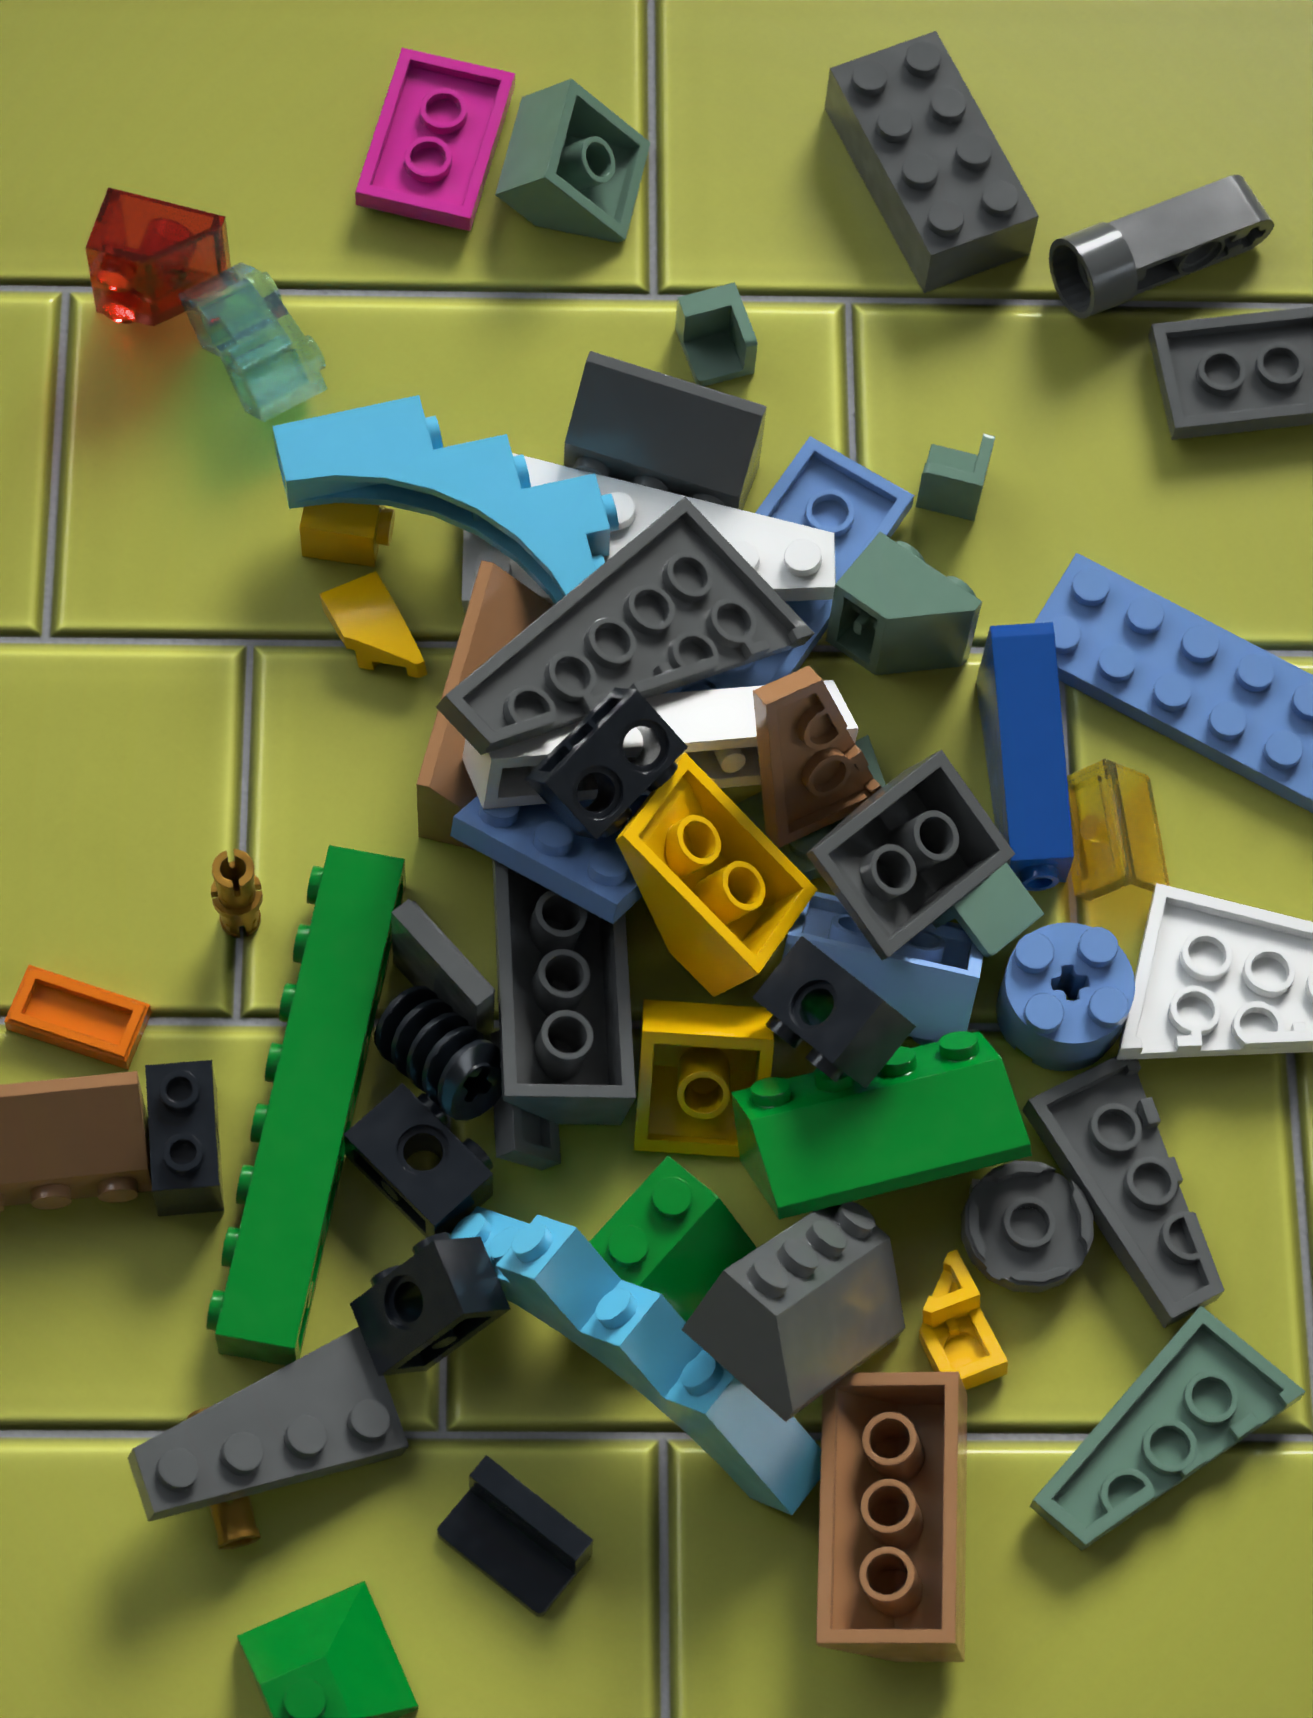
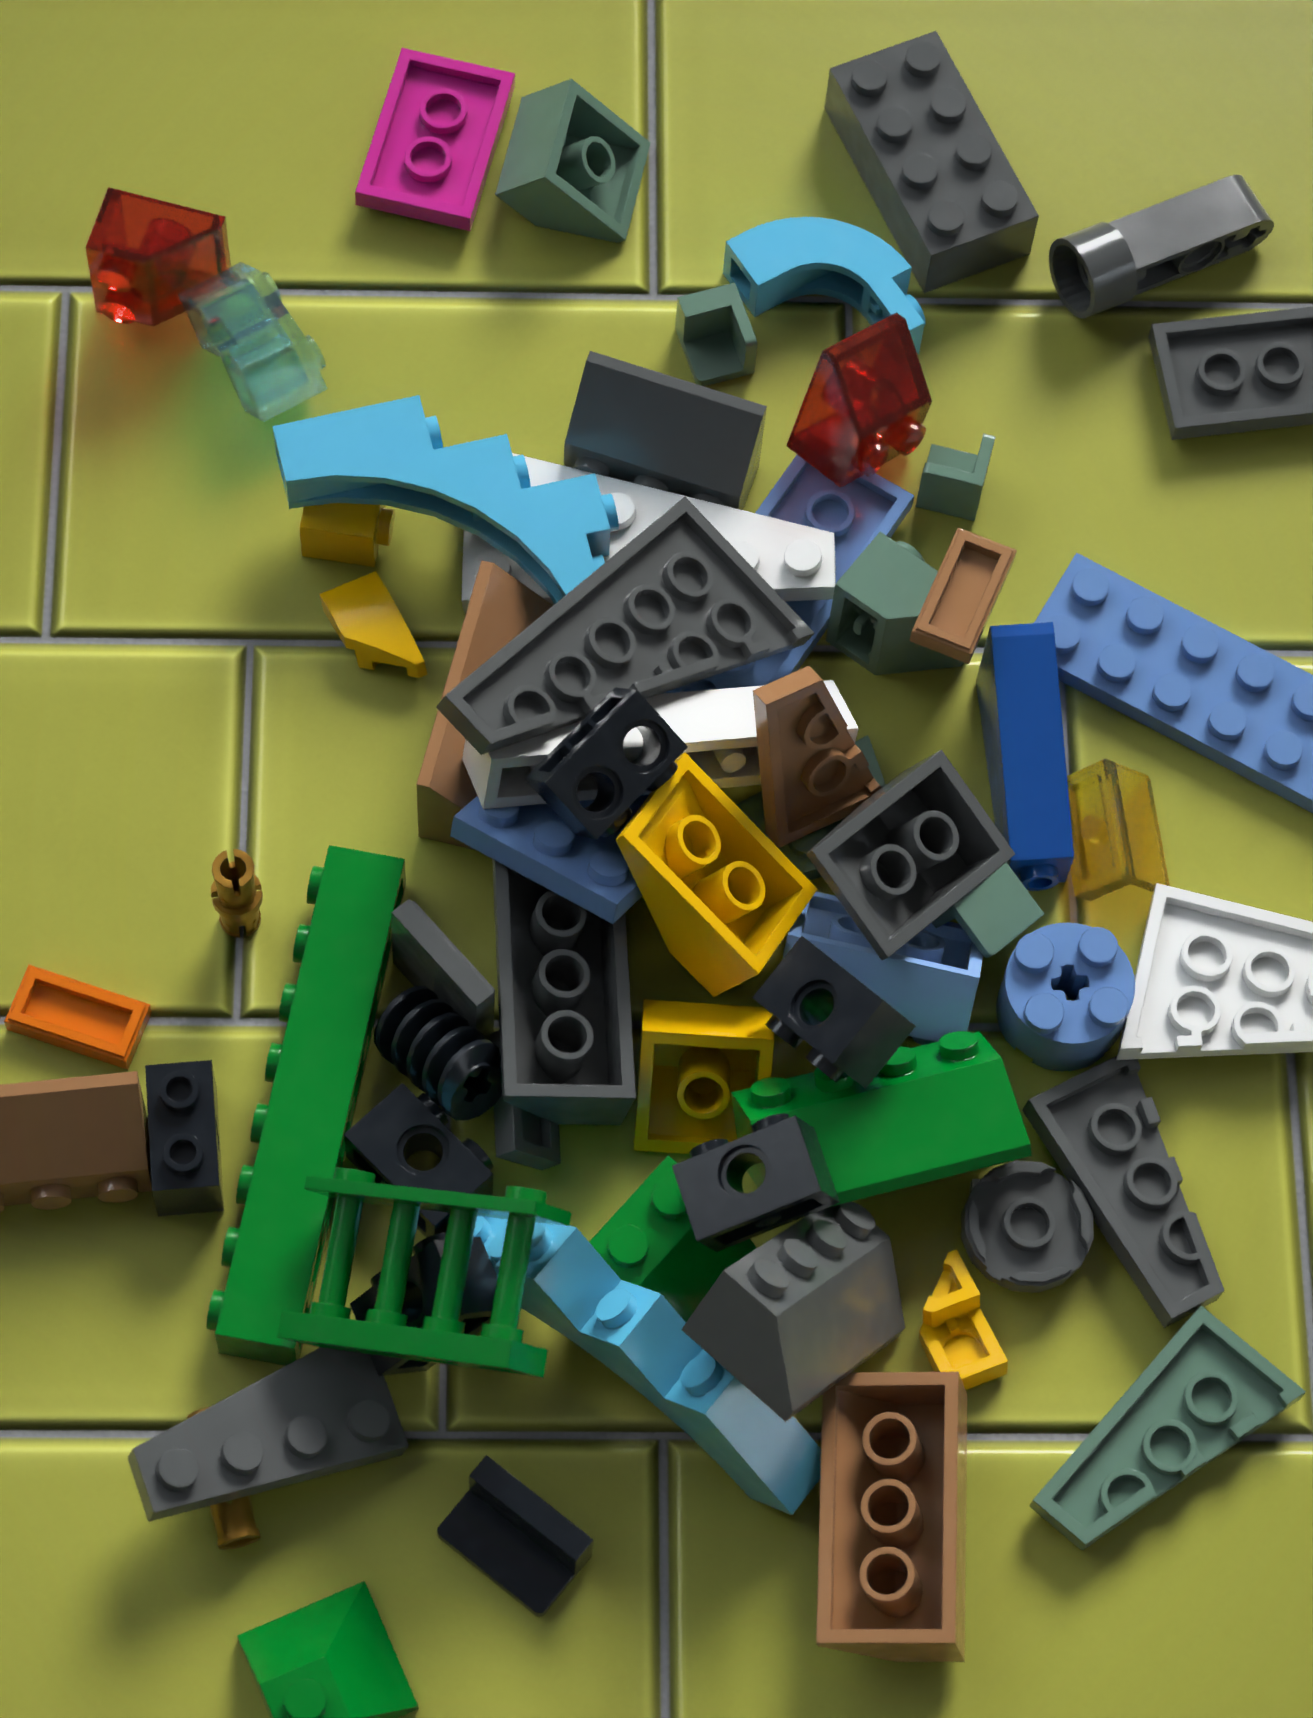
(442, 1334): none -> green fence
(793, 1184): none -> black brick
(825, 259): none -> medium azure arch
(863, 403): none -> clear red slope
(963, 595): none -> medium nougat tile

